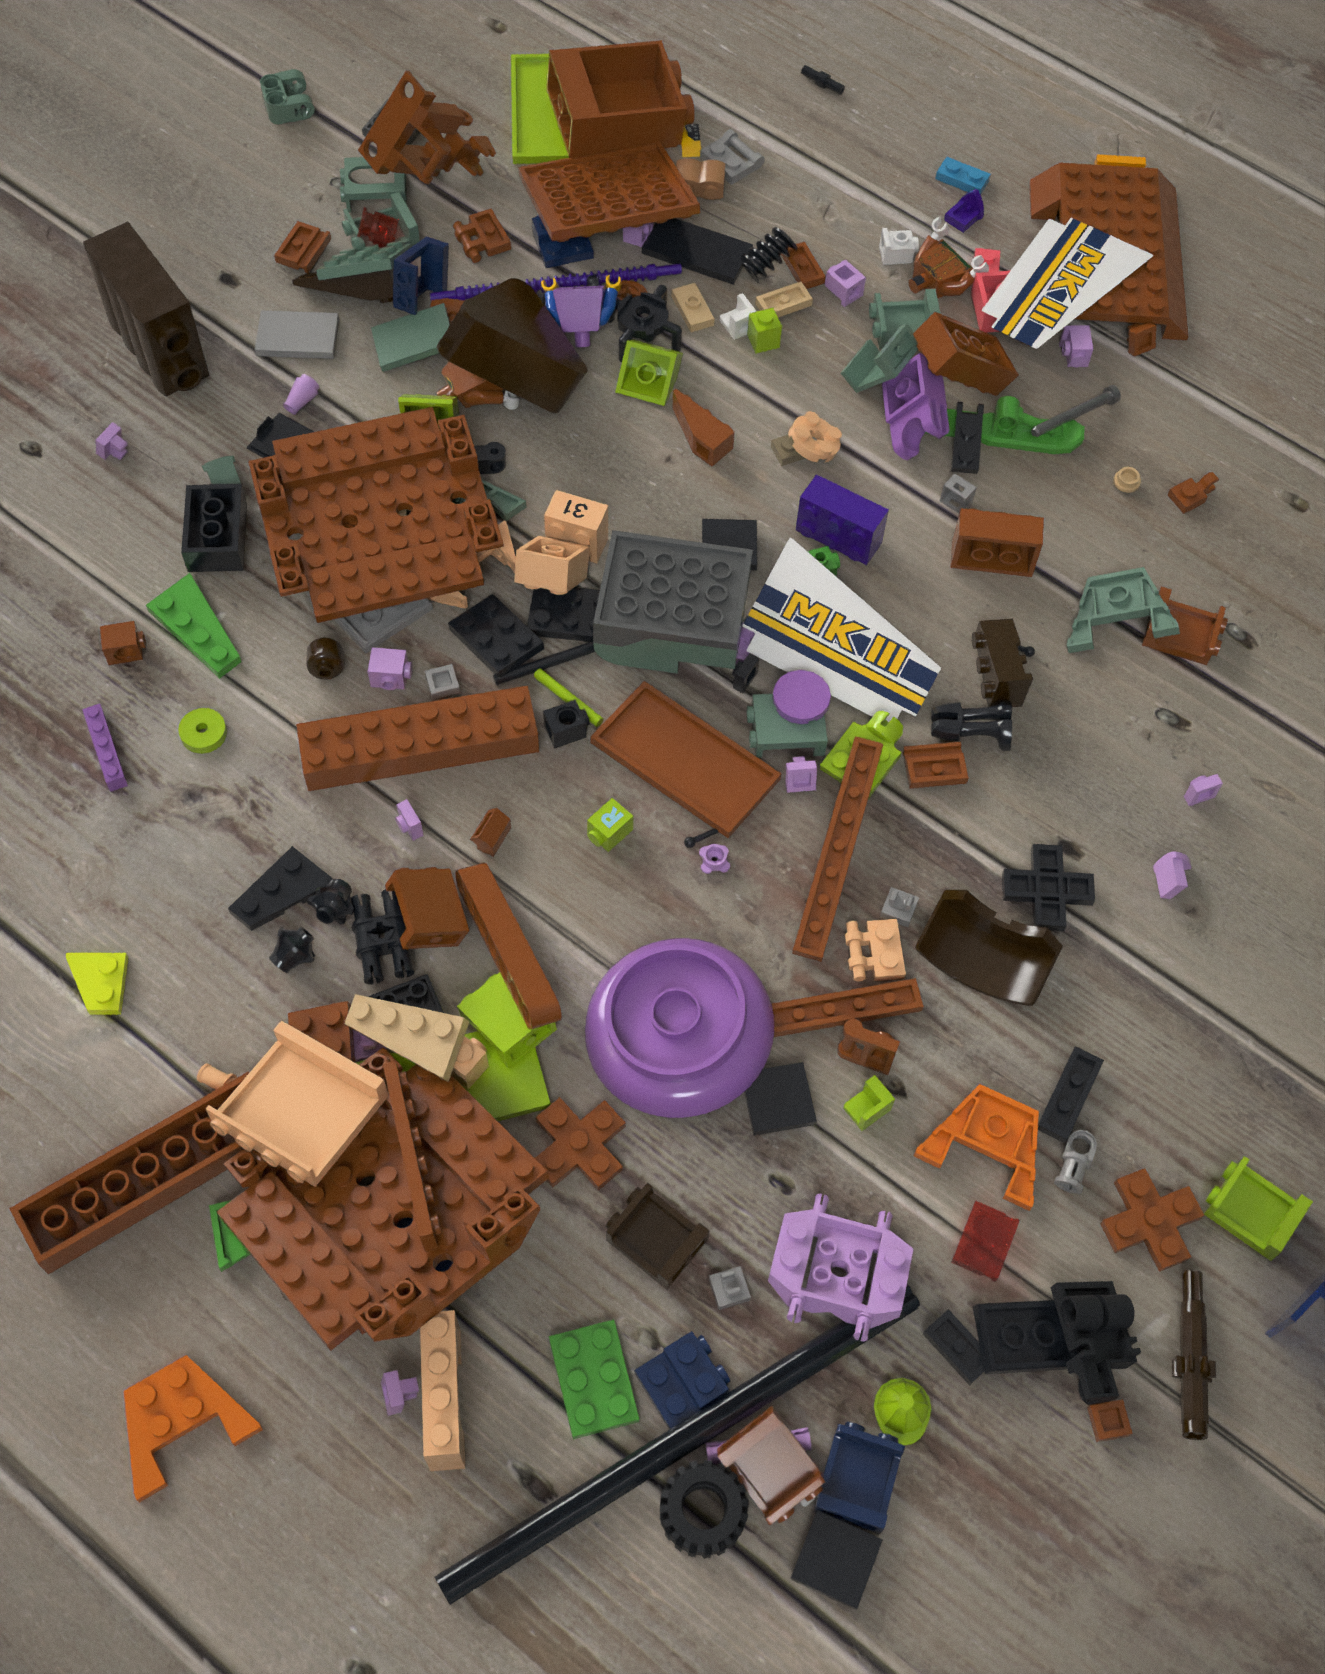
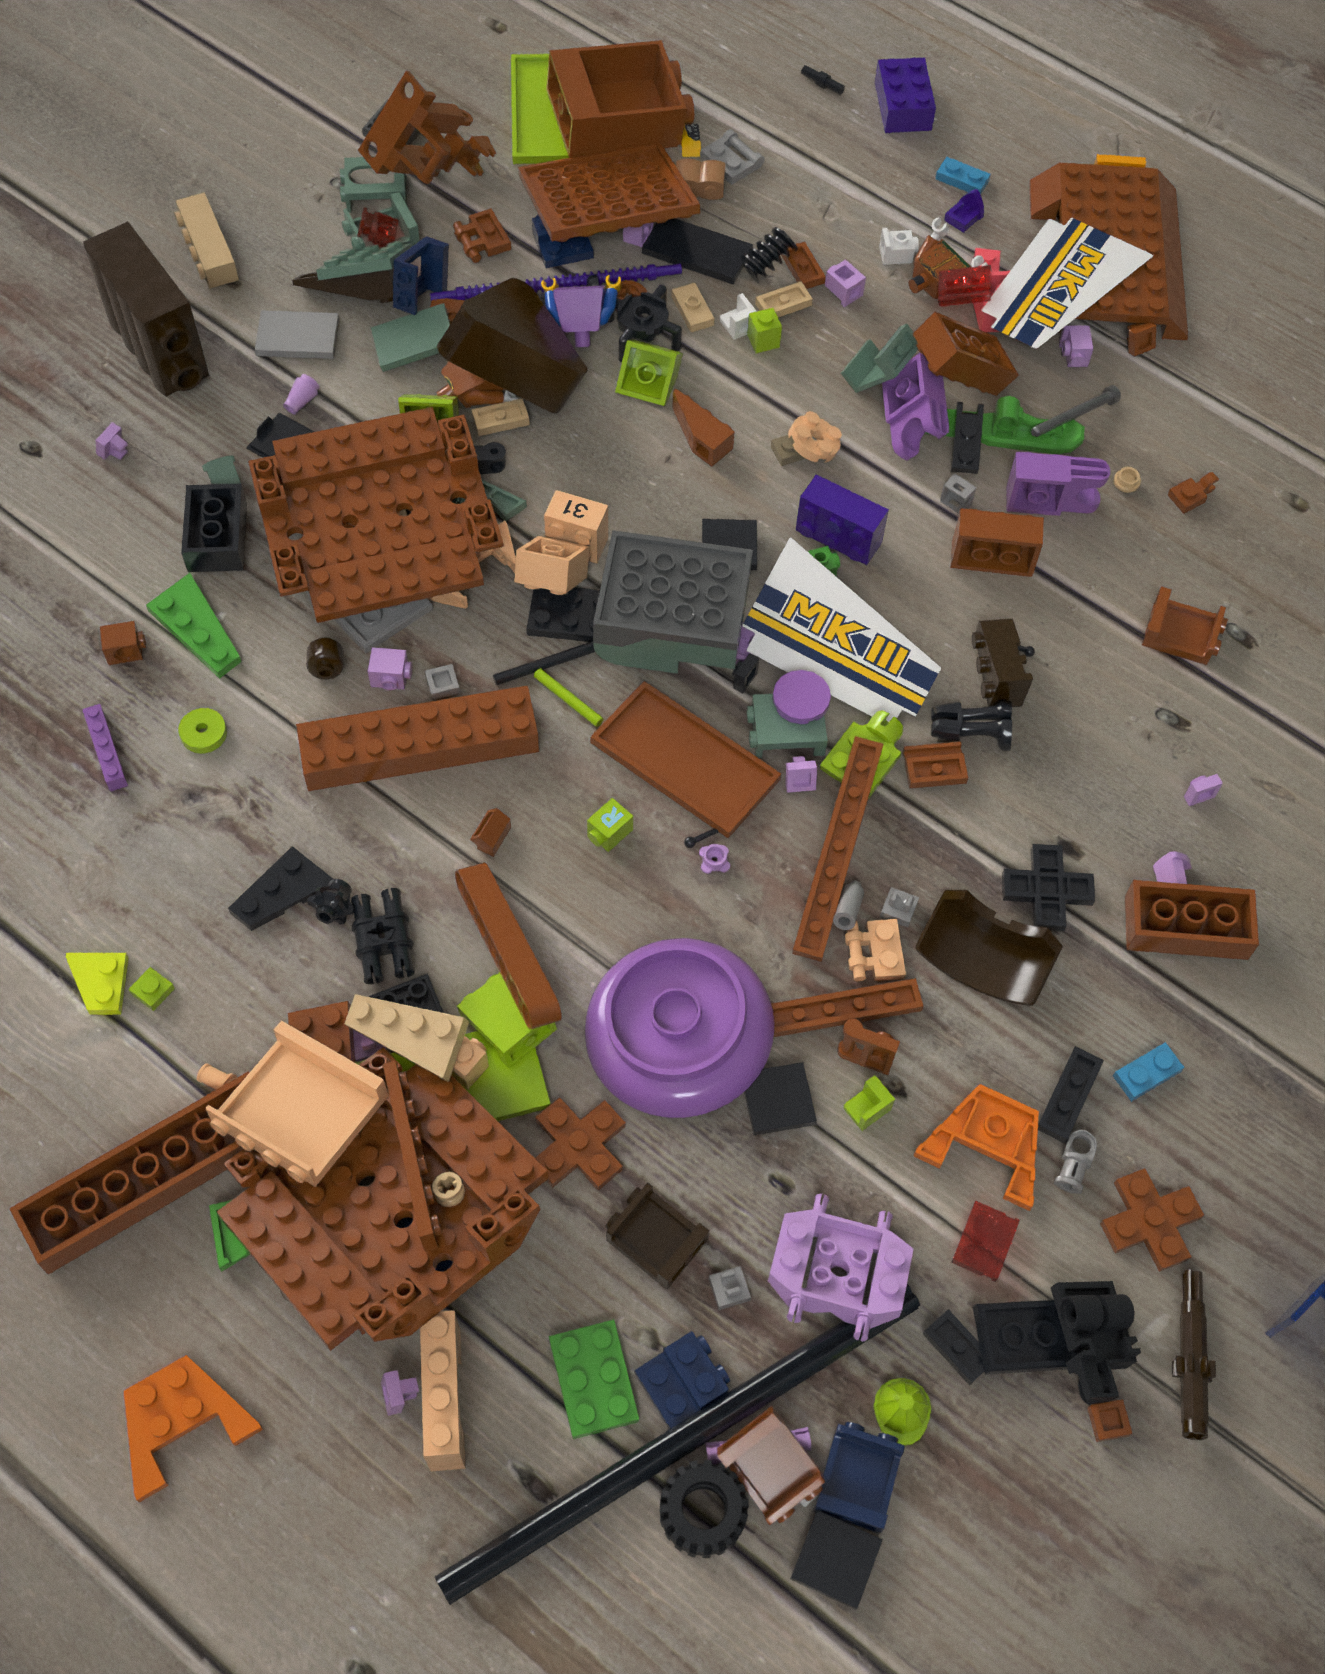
(151, 988): none -> lime plate
(206, 240): none -> tan brick
(284, 98): sand green piece -> none
(292, 949): black rock -> none
(302, 247): dark orange plate -> none
(408, 820): lavender plate -> none
(428, 907): dark orange panel -> none
(445, 1181): none -> tan bush
(496, 636): black plate -> none
(500, 417): none -> tan plate
(565, 734): black brick -> none
(849, 905): none -> light grey cylinder
(892, 315): sand green panel -> none
(905, 95): none -> dark purple brick
(965, 285): none -> clear red plate
(1055, 484): none -> medium lavender brick
(1119, 598): sand green wing -> none
(1148, 1071): none -> dark azure plate
(1191, 919): none -> dark orange brick
(1255, 1209): lime panel -> none

